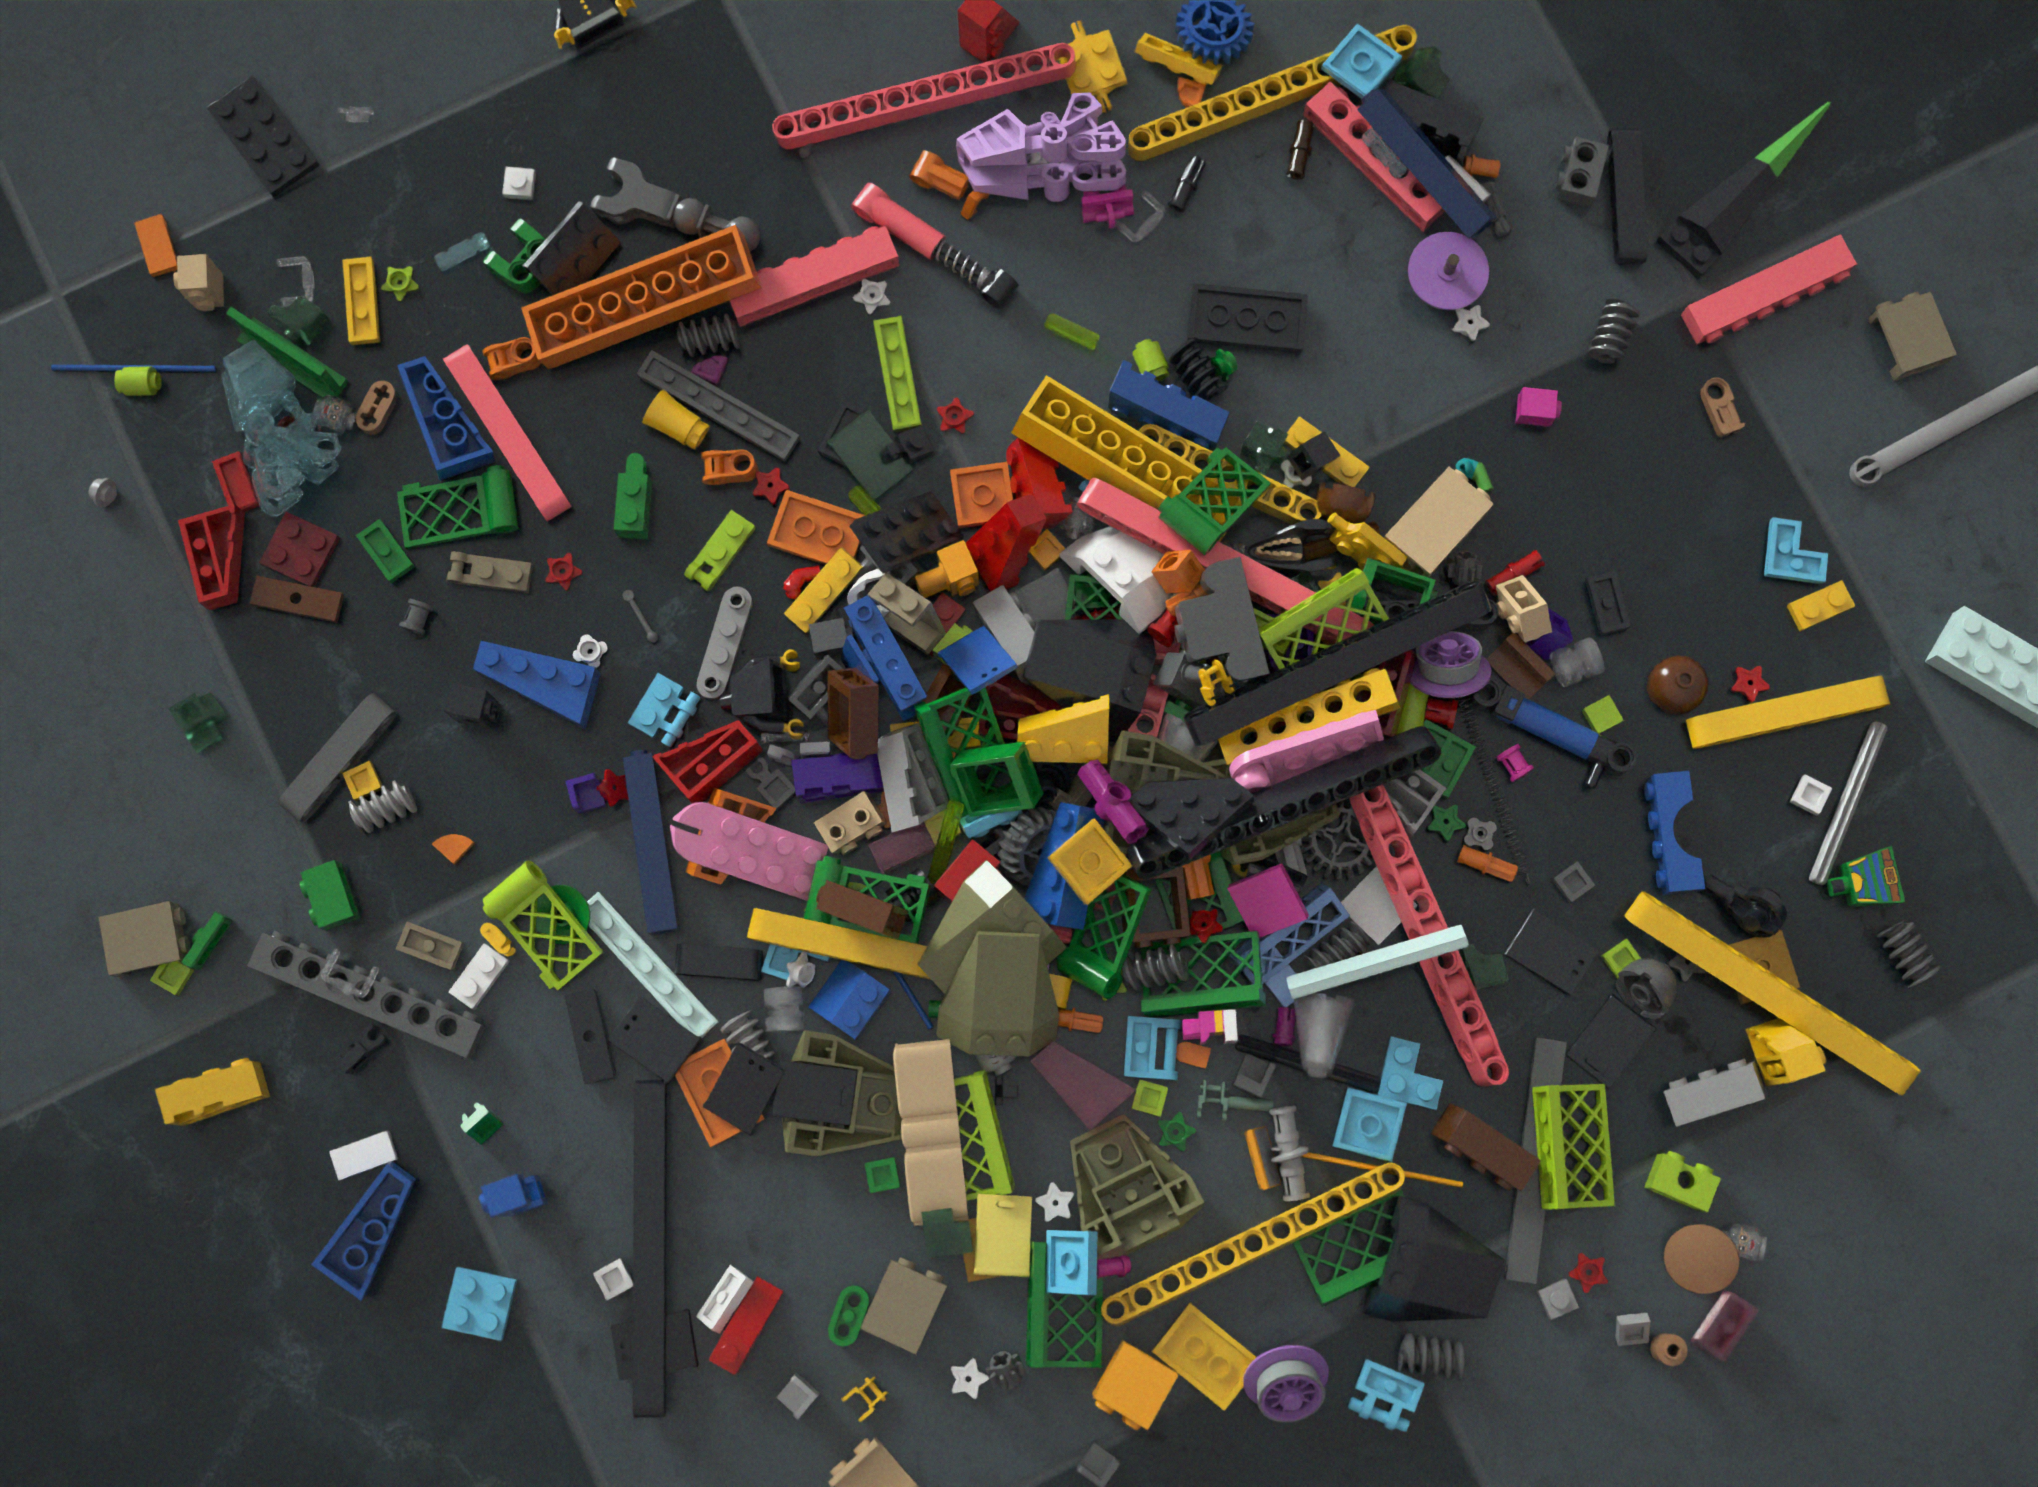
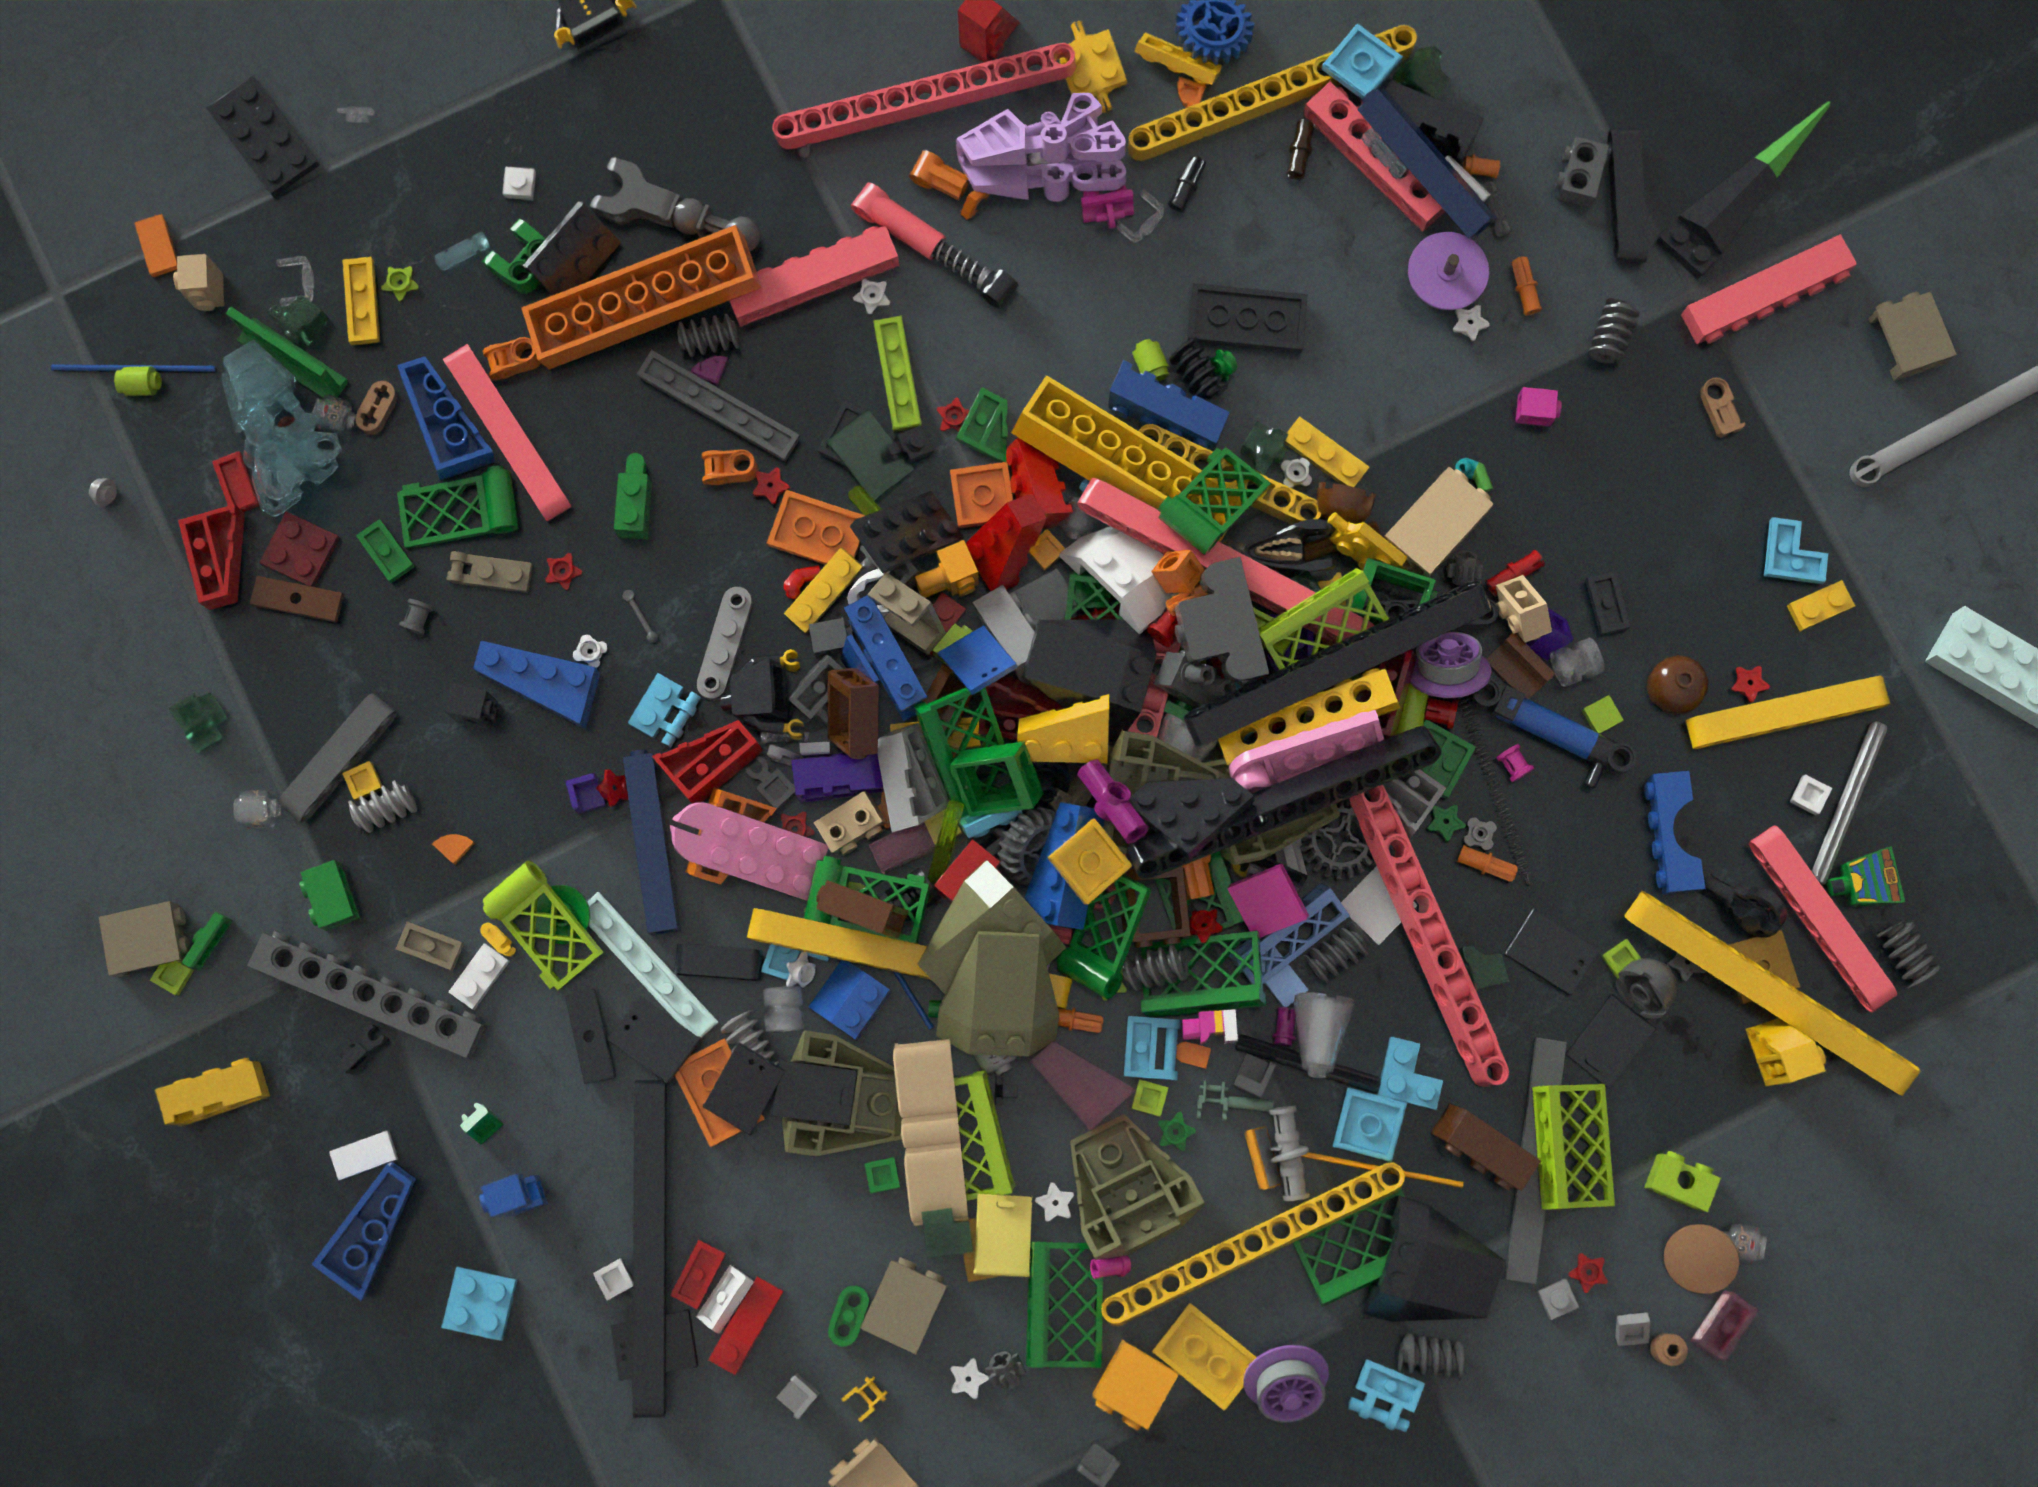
(256, 809): none -> clear head
(343, 986): clear piece -> none
(675, 420): yellow plant -> none
(698, 1274): none -> red plate
(720, 550): lime plate -> none
(798, 821): none -> red plate
(986, 426): none -> green wing
(1071, 331): clear neon green axle -> none
(1071, 1262): medium azure plate -> none
(1208, 685): yellow piece -> none
(1317, 451): black brick -> none
(1377, 961): light aqua tile -> none
(1526, 286): none -> orange axle
(1573, 882): dark grey tile -> none
(1715, 1092): light grey wedge -> none
(1823, 919): none -> coral beam

